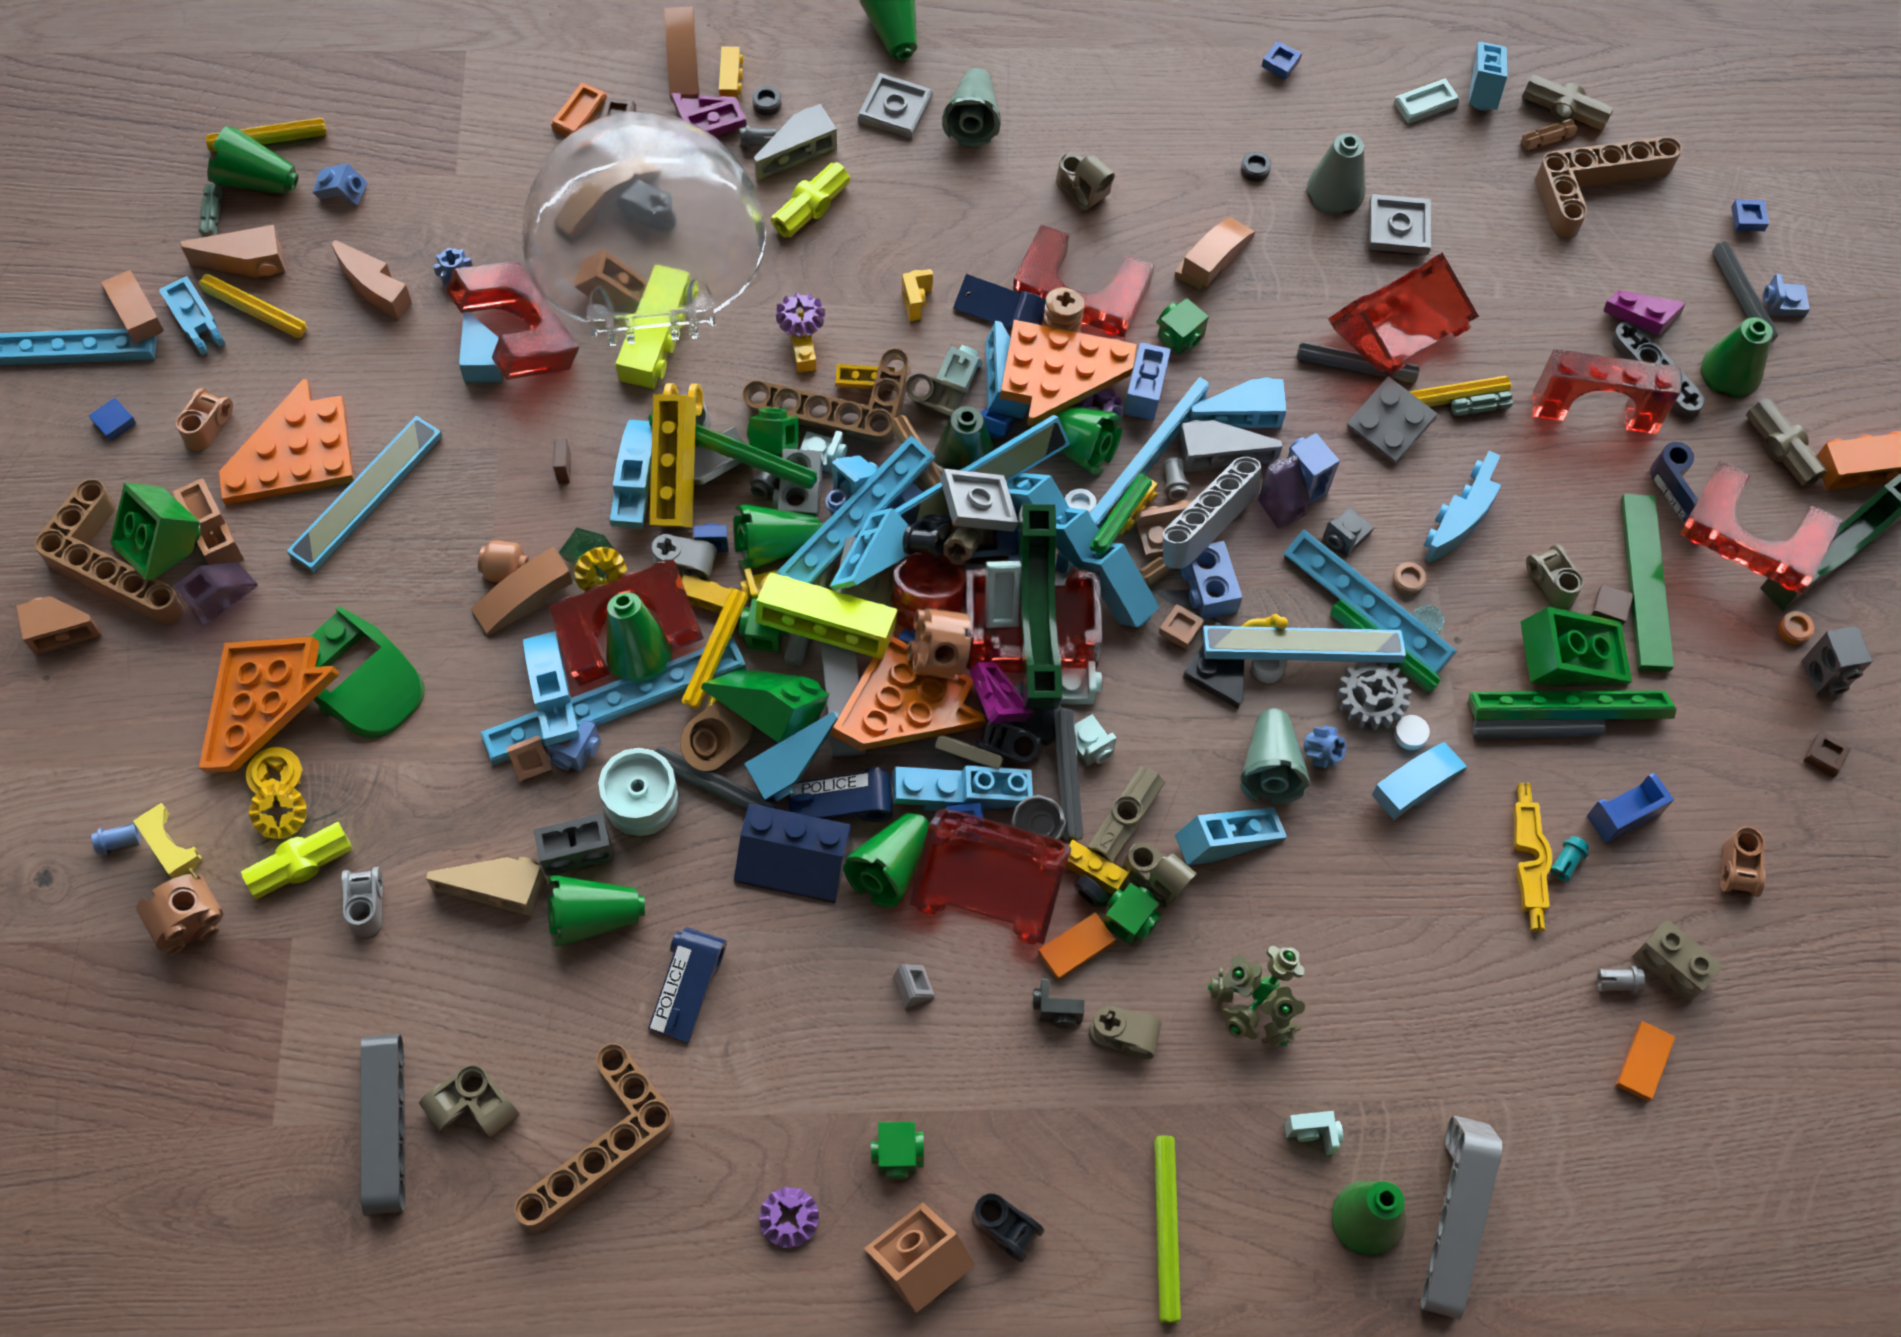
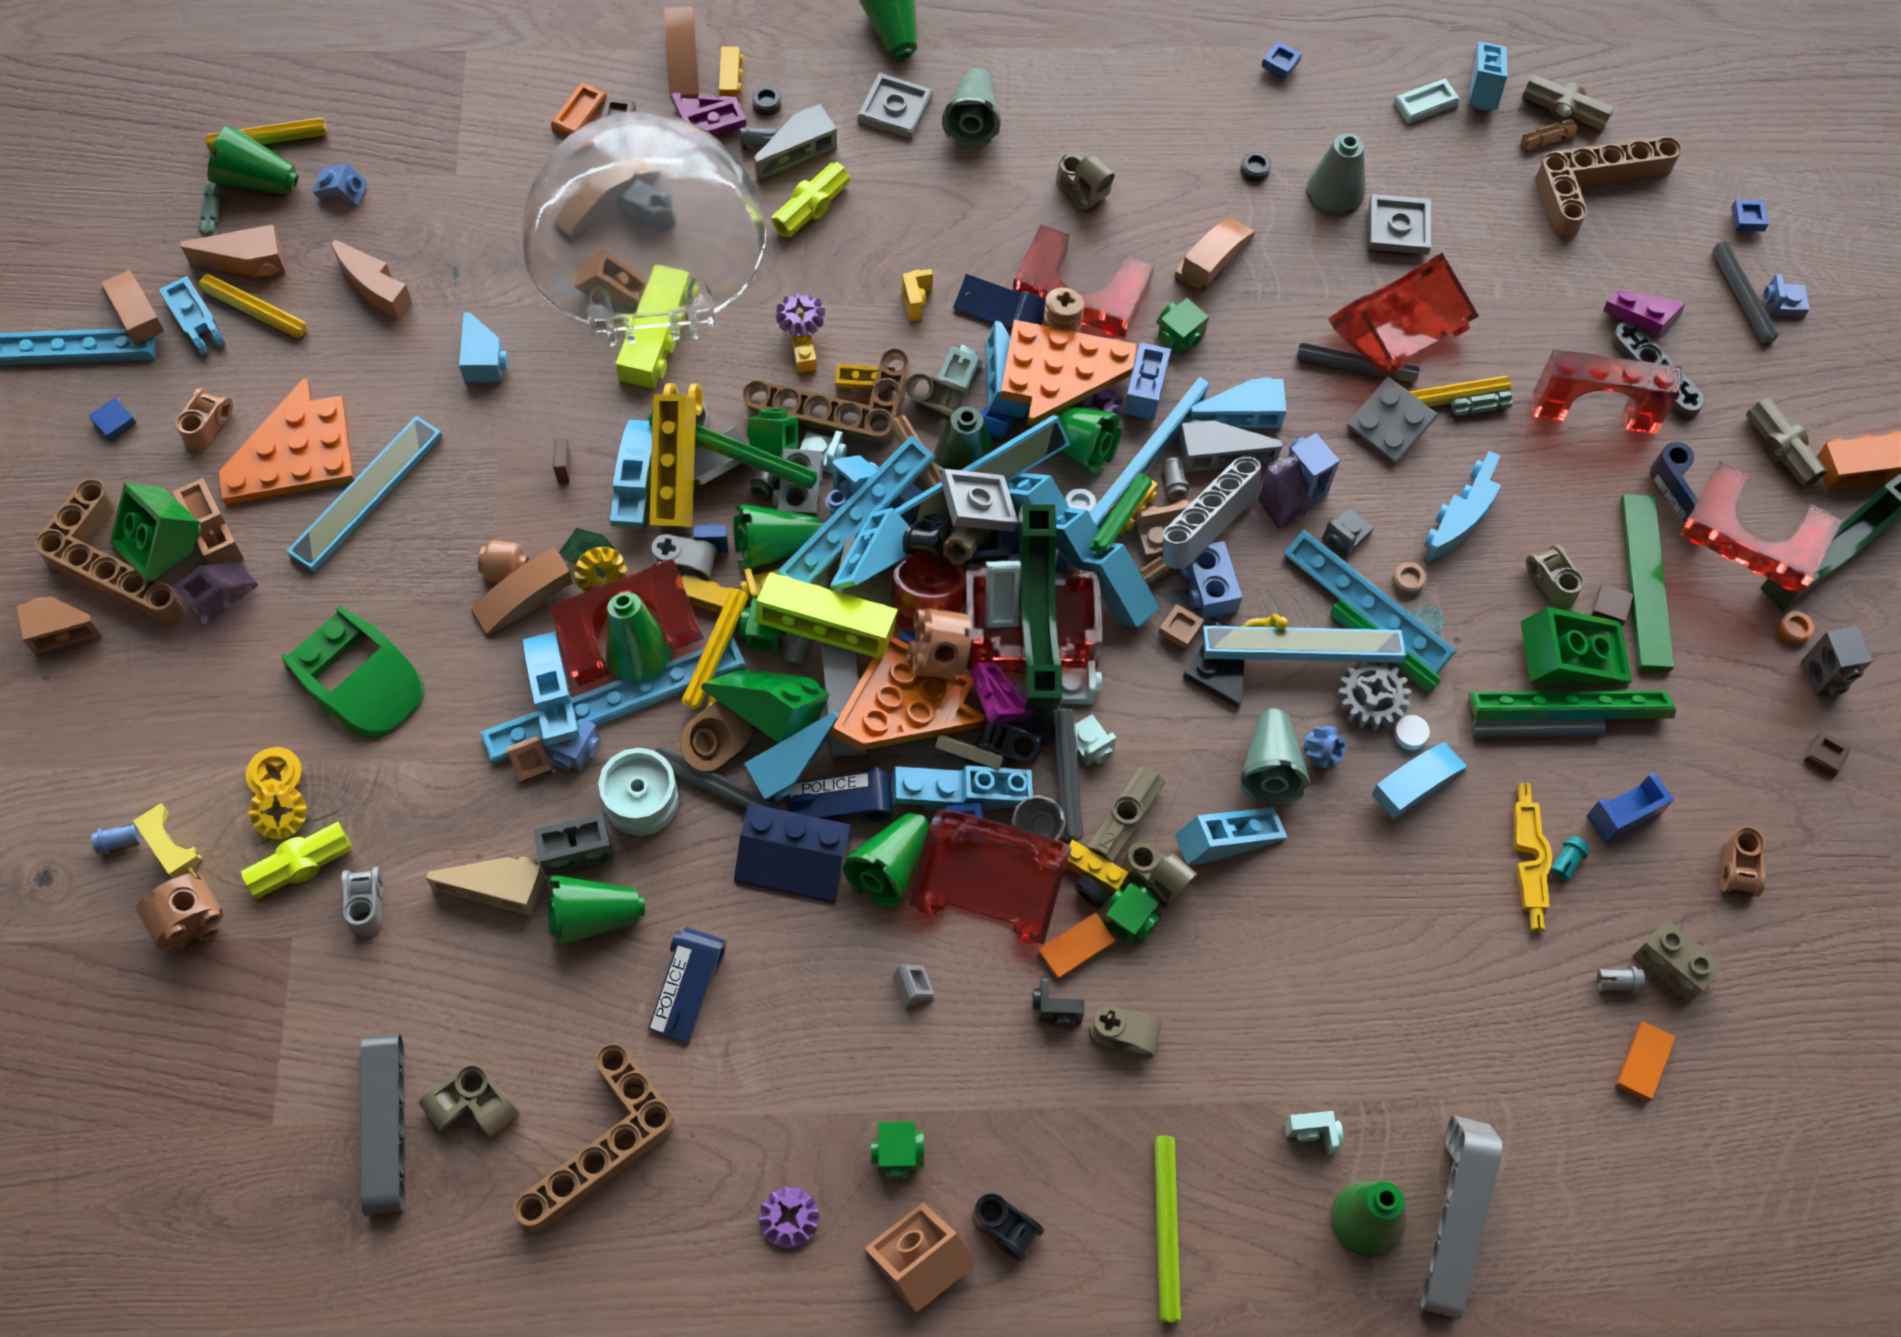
(257, 694): orange wing -> none
(448, 261): medium blue gear -> none
(509, 288): clear red arch -> none
(1266, 991): olive plant -> none
(1268, 670): white tile -> none
(1738, 359): green cone -> none

